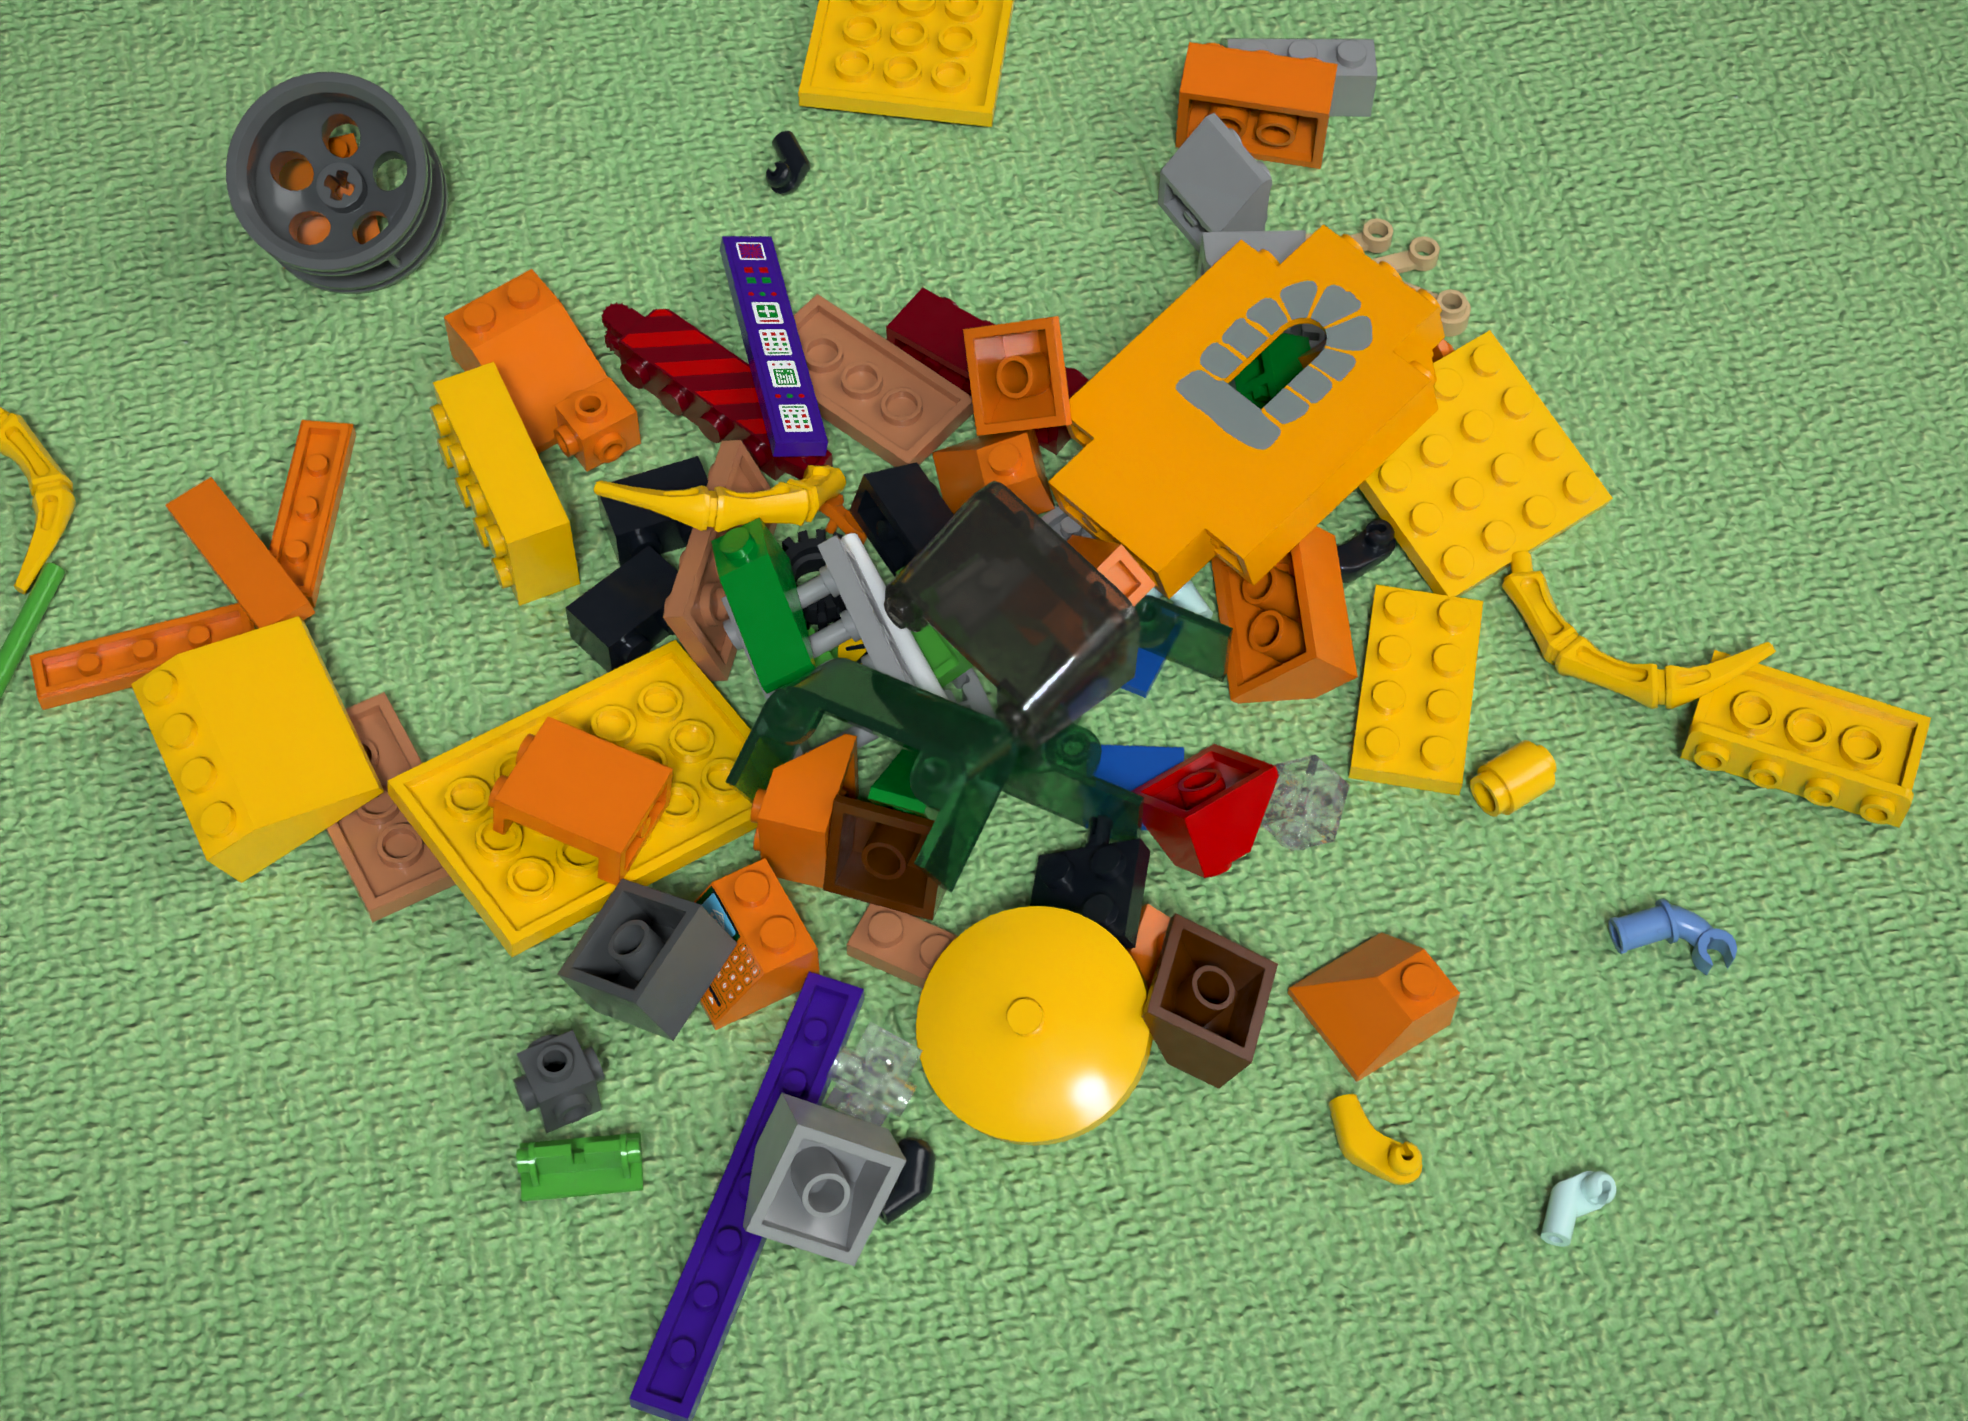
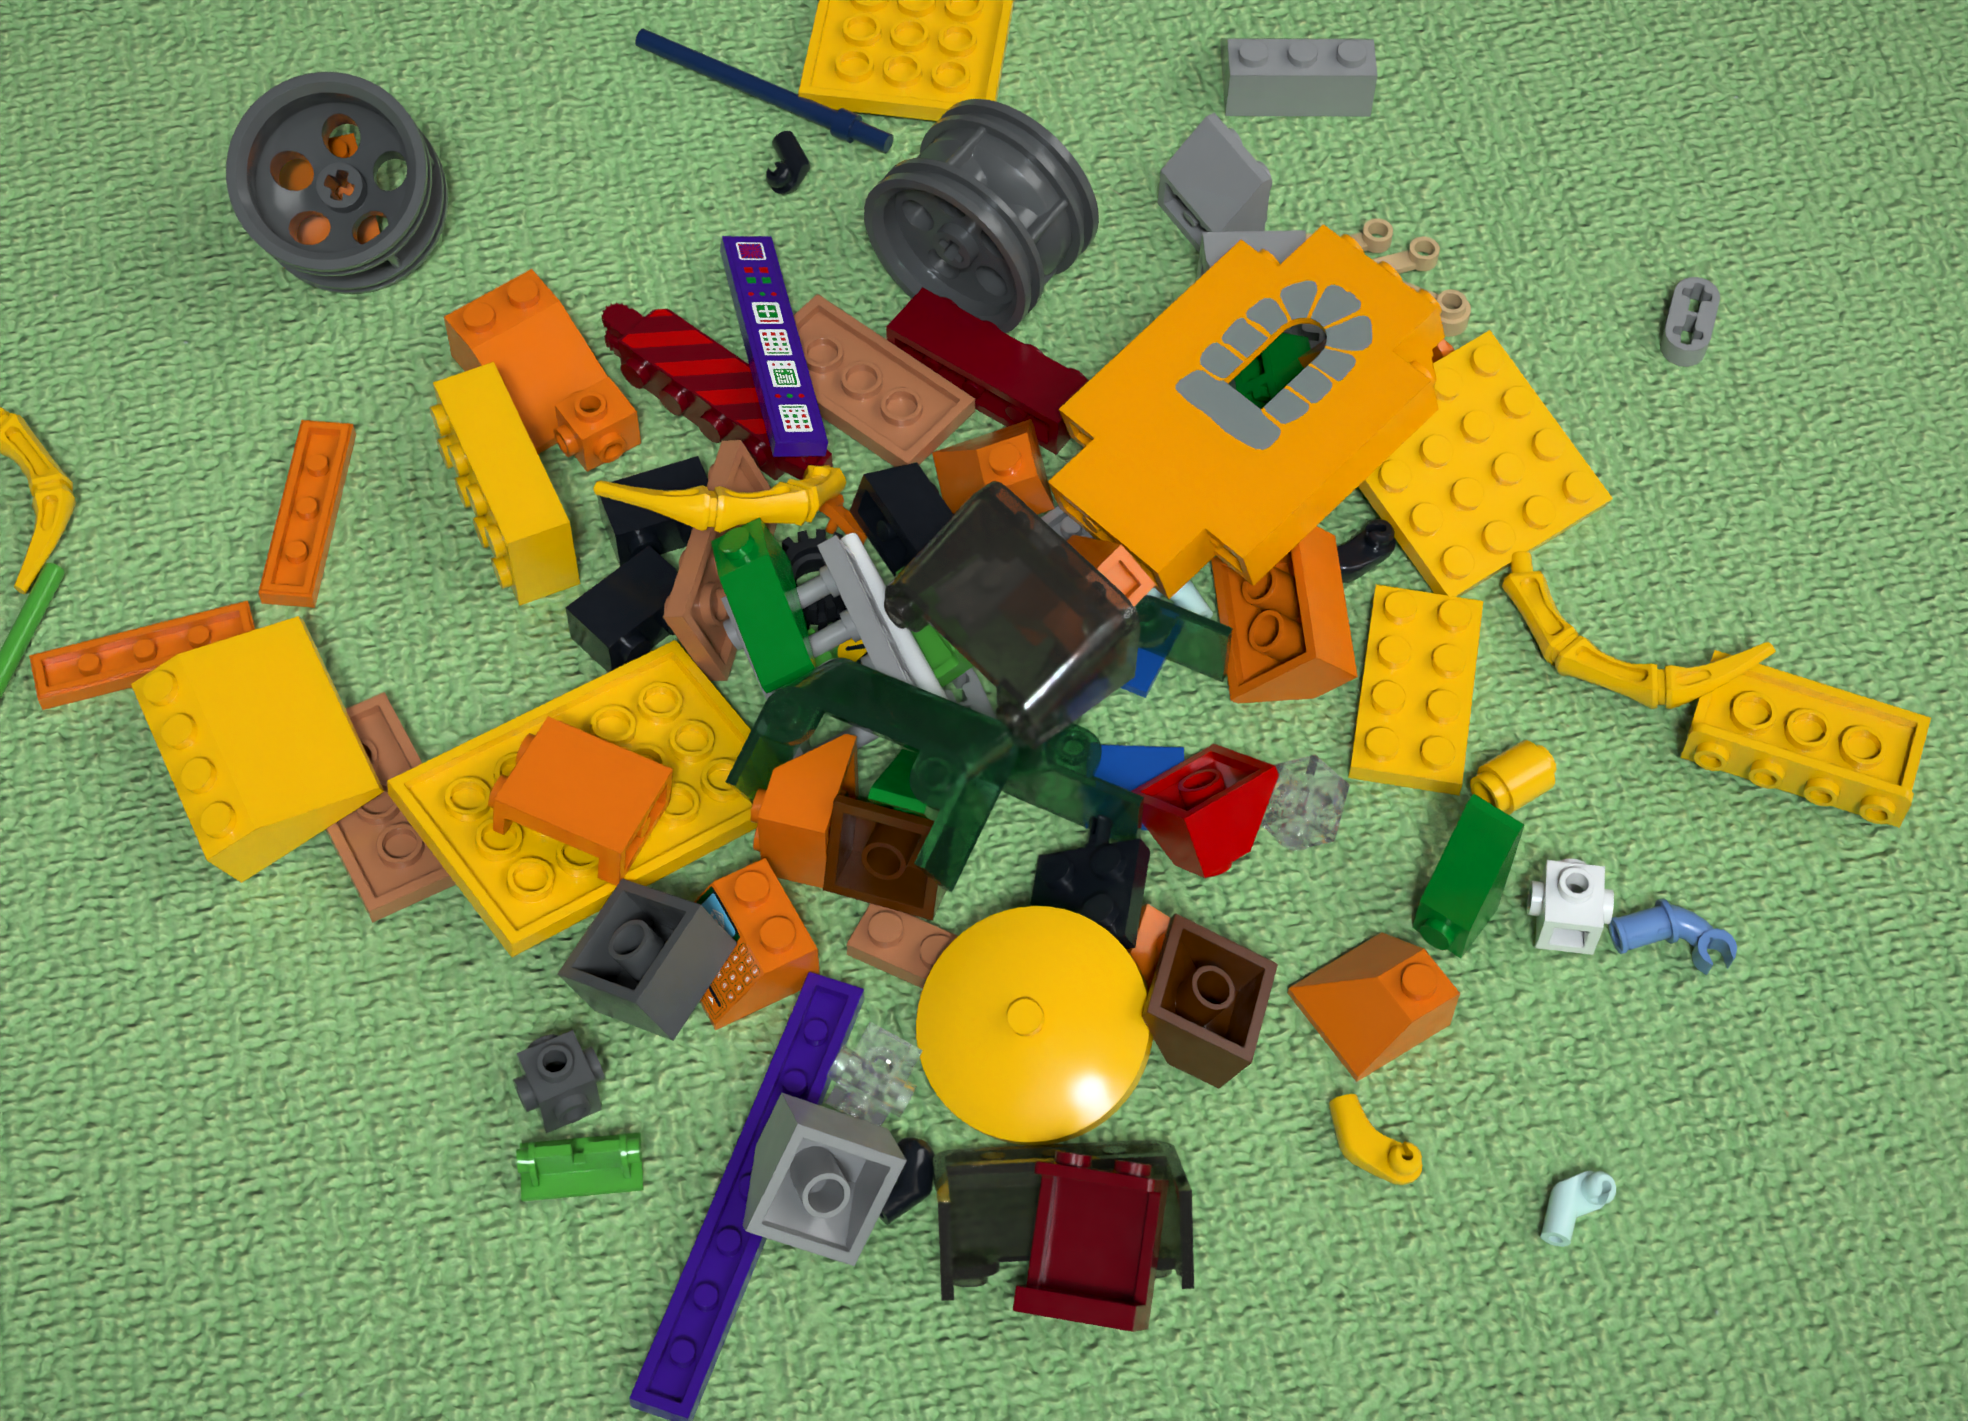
(238, 556): orange tile -> none
(842, 123): none -> dark blue bar
(983, 212): none -> dark grey wheel
(992, 1196): none -> clear smoke windscreen
(1017, 376): orange slope -> none
(1094, 1243): none -> dark red panel
(1269, 99): orange slope -> none
(1468, 878): none -> green slope
(1570, 906): none -> white brick
(1681, 319): none -> light grey beam

